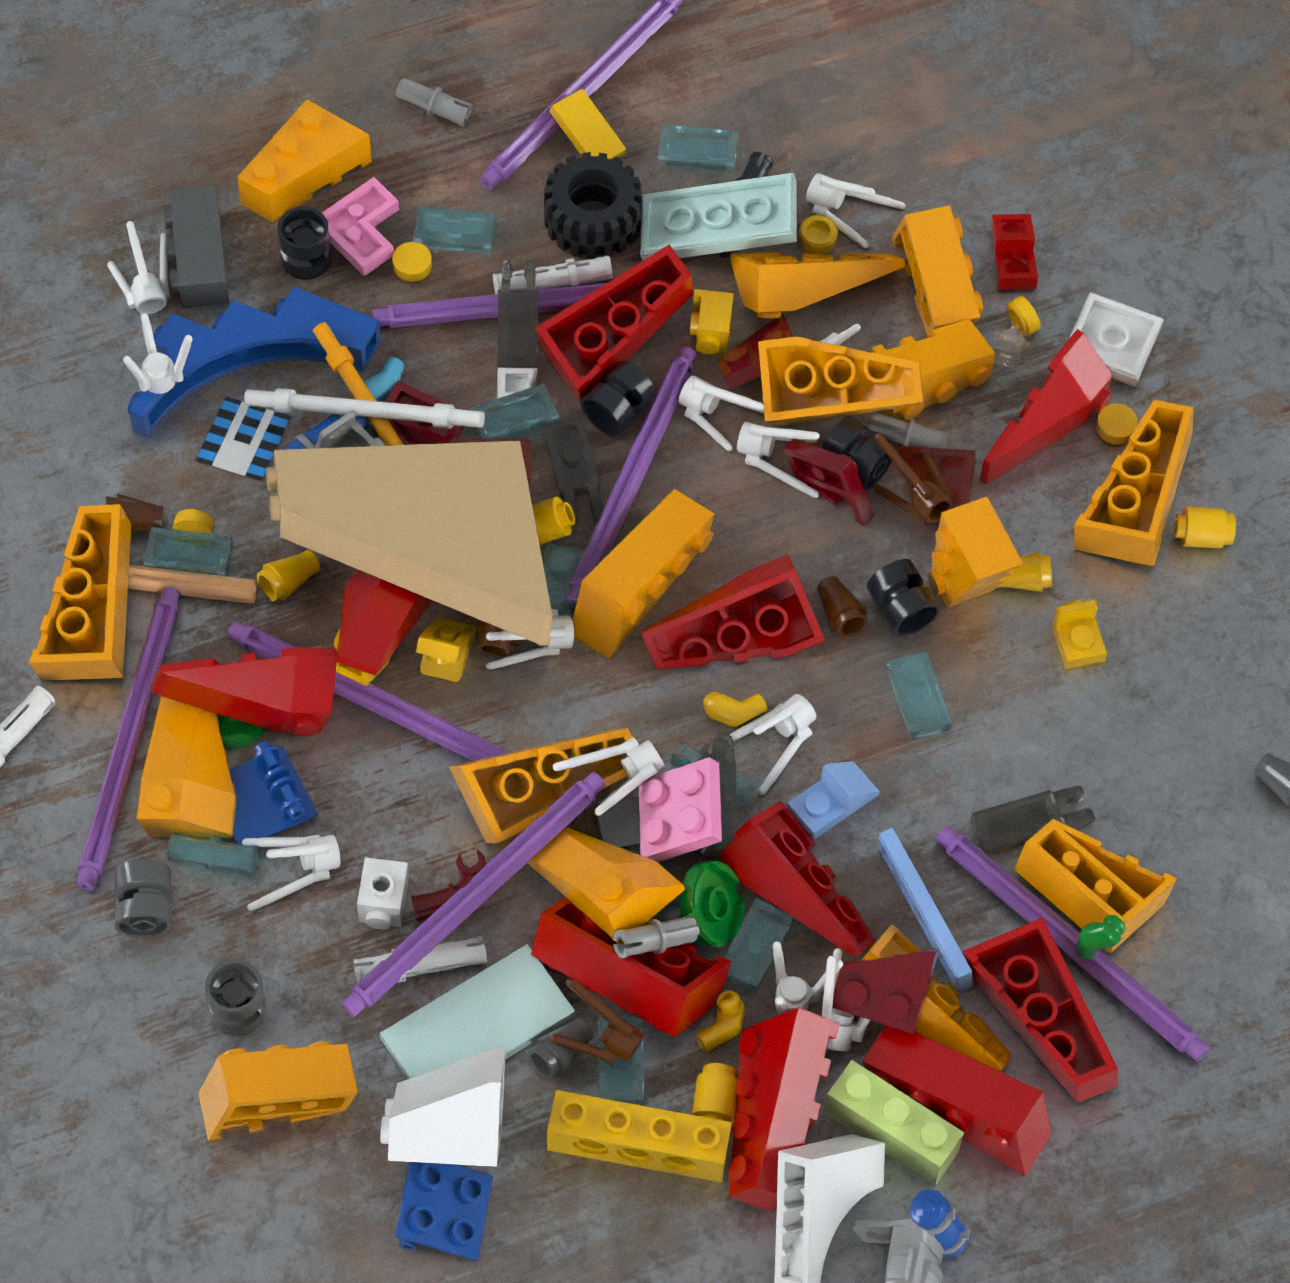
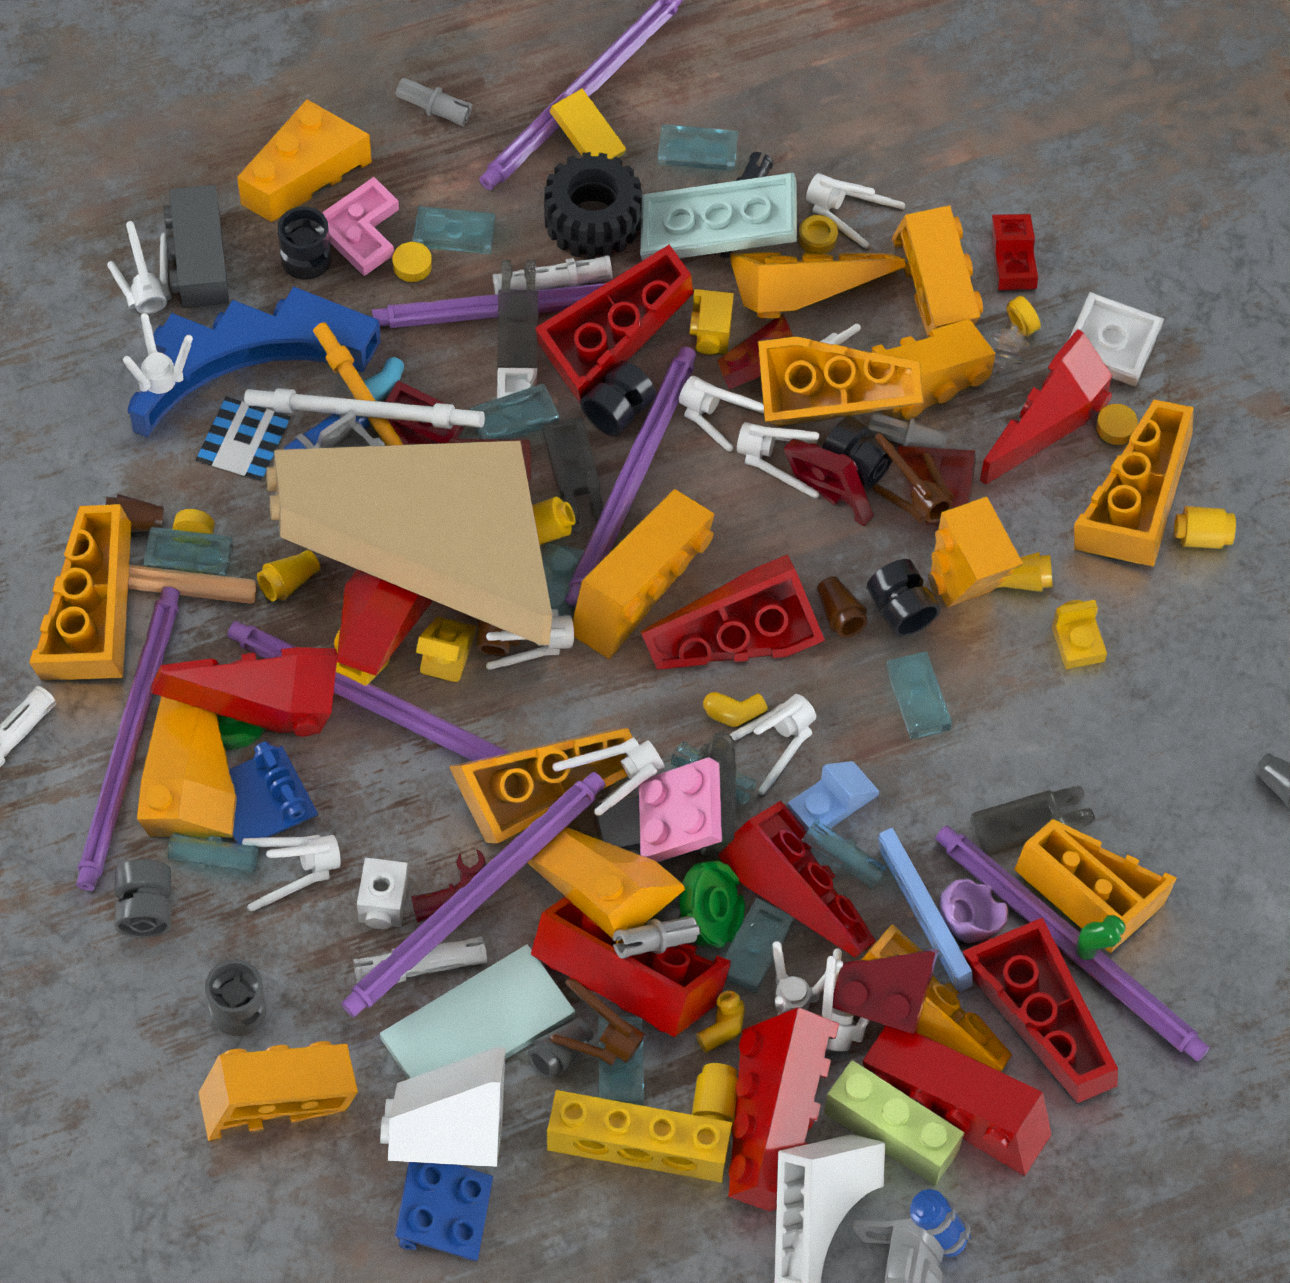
(844, 853): none -> clear light blue pin
(971, 911): none -> lavender hair

